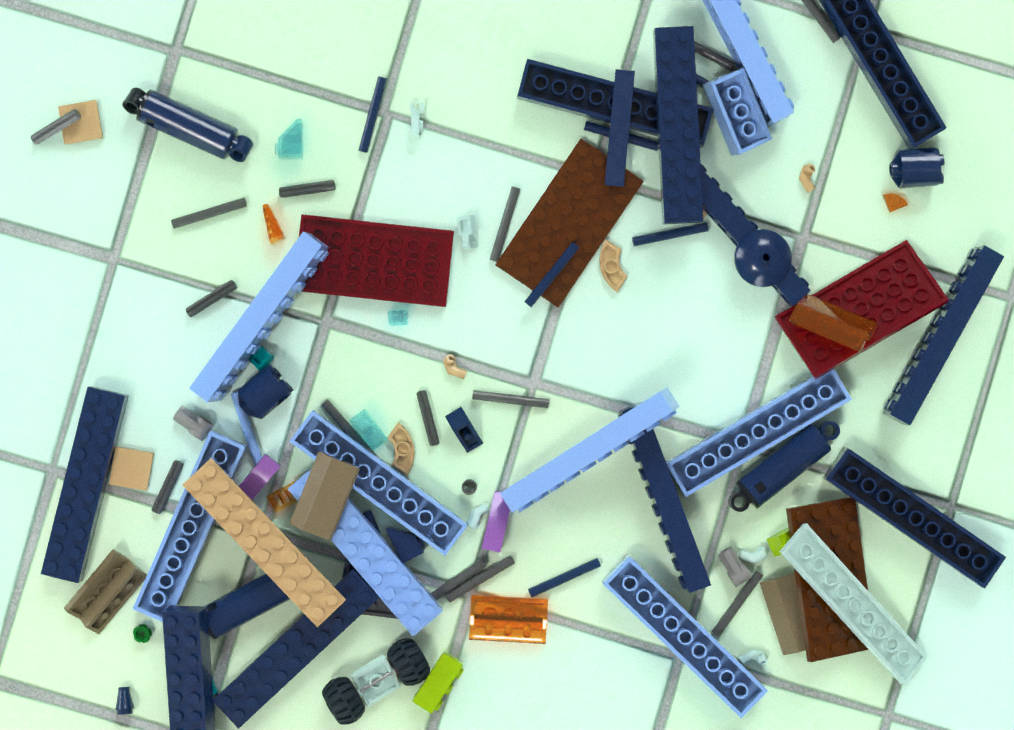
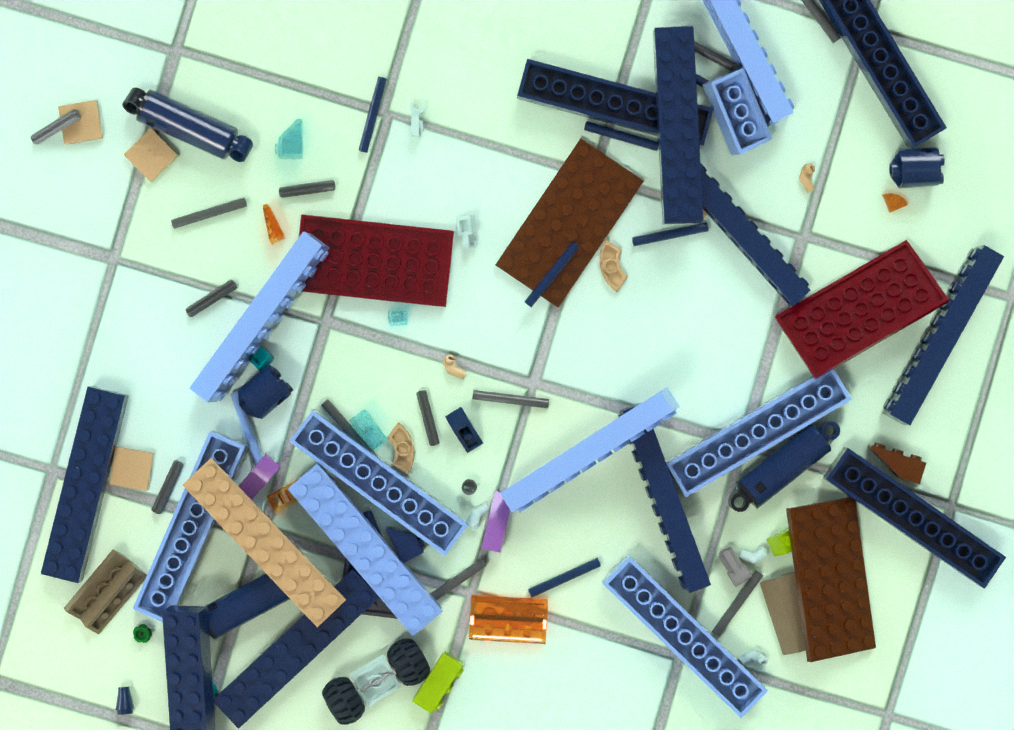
(151, 155): none -> tan tile
(197, 425): light grey piece -> none
(324, 496): dark tan slope -> none
(480, 578): dark grey piece -> none
(504, 224): dark grey piece -> none
(619, 127): dark blue tile -> none
(750, 261): dark blue dish -> none
(833, 322): clear orange slope -> none
(853, 604): light aqua plate -> none
(901, 466): none -> reddish brown slope

